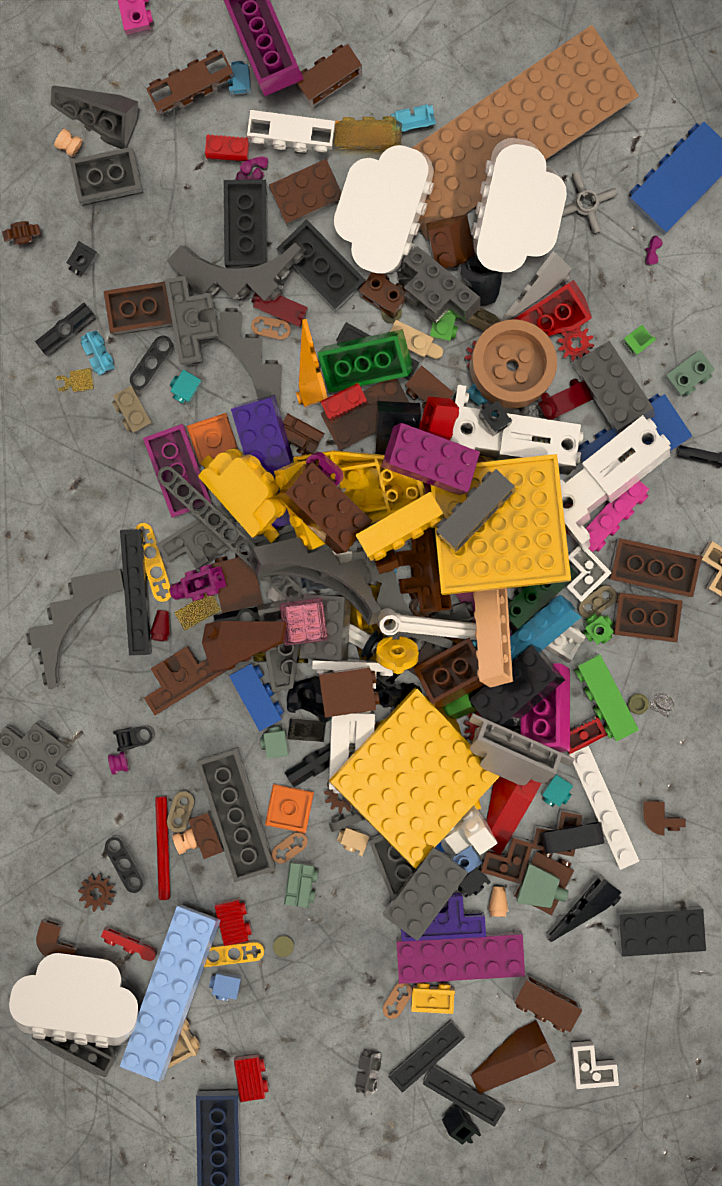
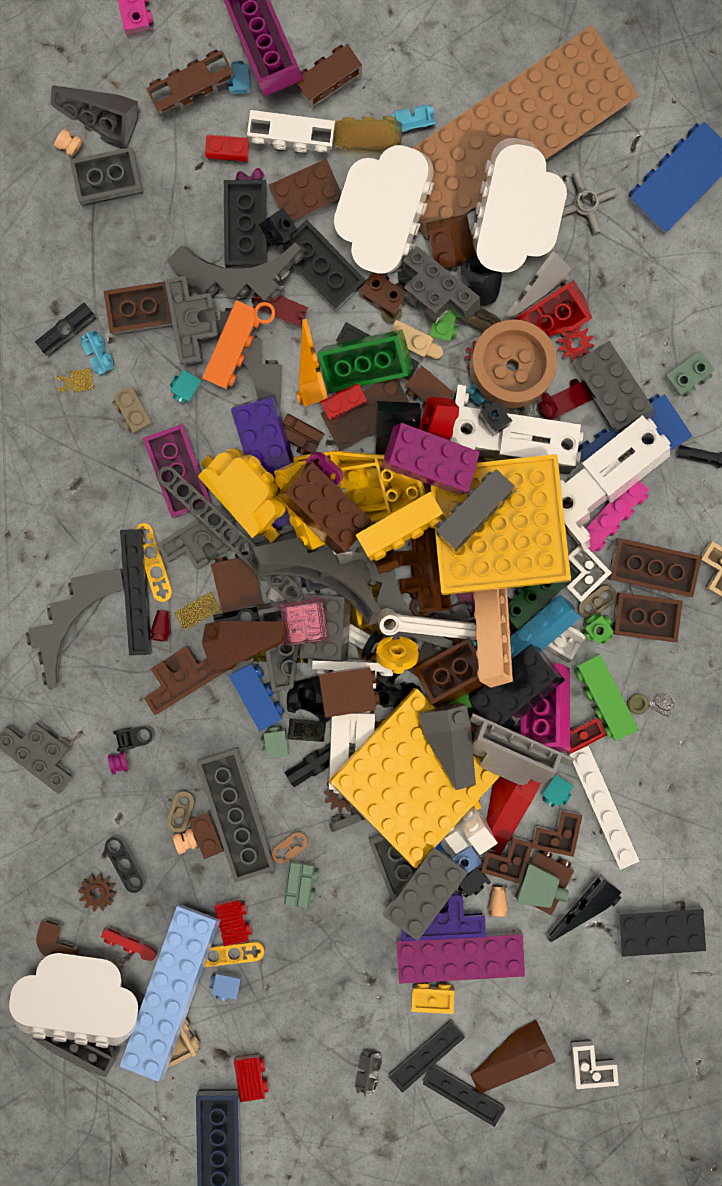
(21, 232): reddish brown gear -> none
(89, 257): black brick -> none
(152, 352): black beam -> none
(162, 848): red axle -> none
(196, 584): magenta brick -> none
(212, 436): orange tile -> none
(232, 343): none -> orange hinge
(260, 161): magenta piece -> none
(269, 333): medium nougat beam -> none
(278, 227): none -> black brick
(283, 946): olive tile -> none
(289, 808): orange tile -> none
(353, 839): tan brick -> none
(401, 1002): medium nougat beam -> none
(451, 740): none -> dark grey wedge
(460, 1126): black brick -> none
(546, 1004): reddish brown brick -> none
(573, 837): black beam -> none
(638, 340): bright green panel -> none
(652, 257): magenta piece -> none
(654, 817): reddish brown brick -> none

